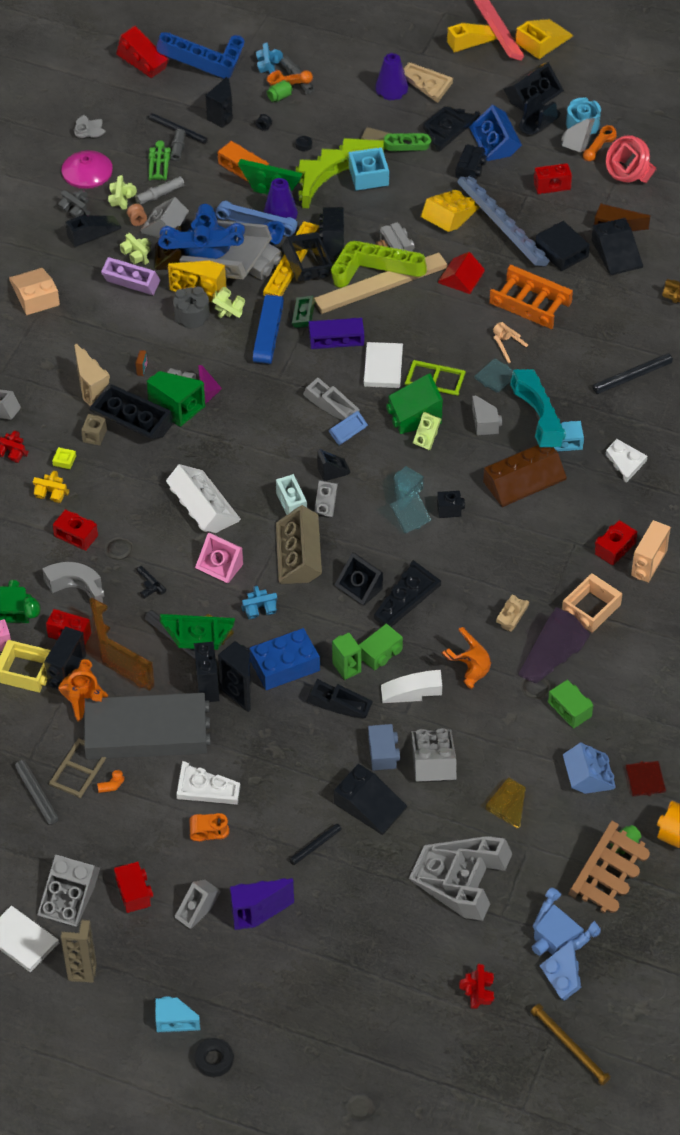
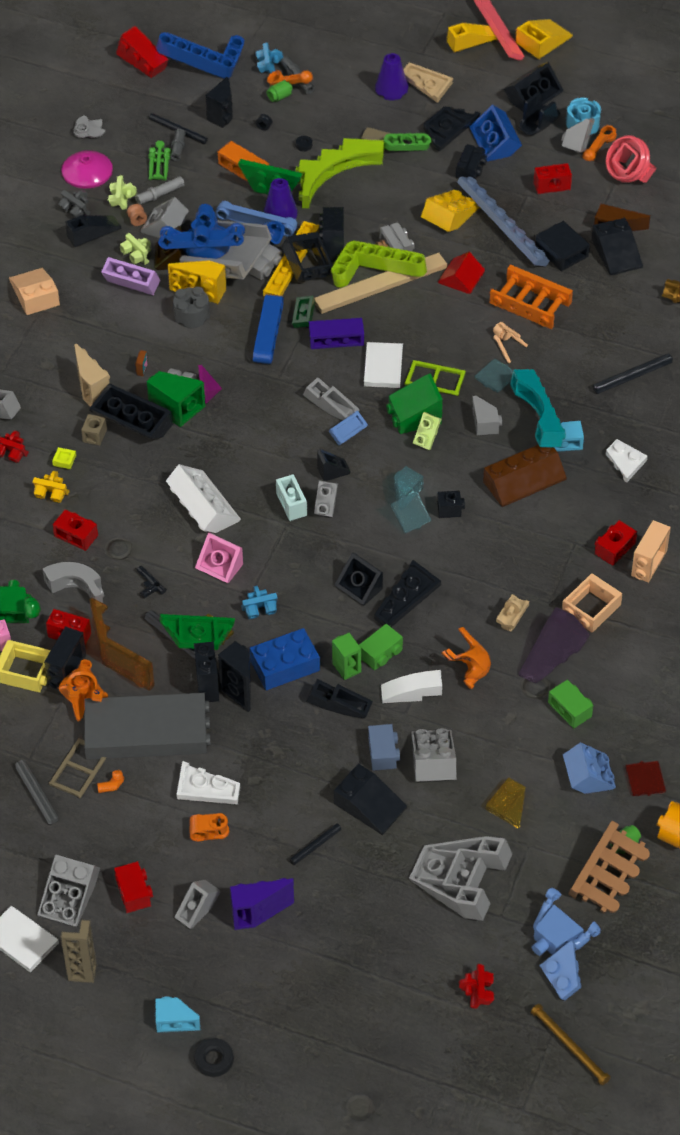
(227, 306): yellowish green hips -> none
(298, 547): dark tan slope -> none
(368, 168): medium azure brick -> none

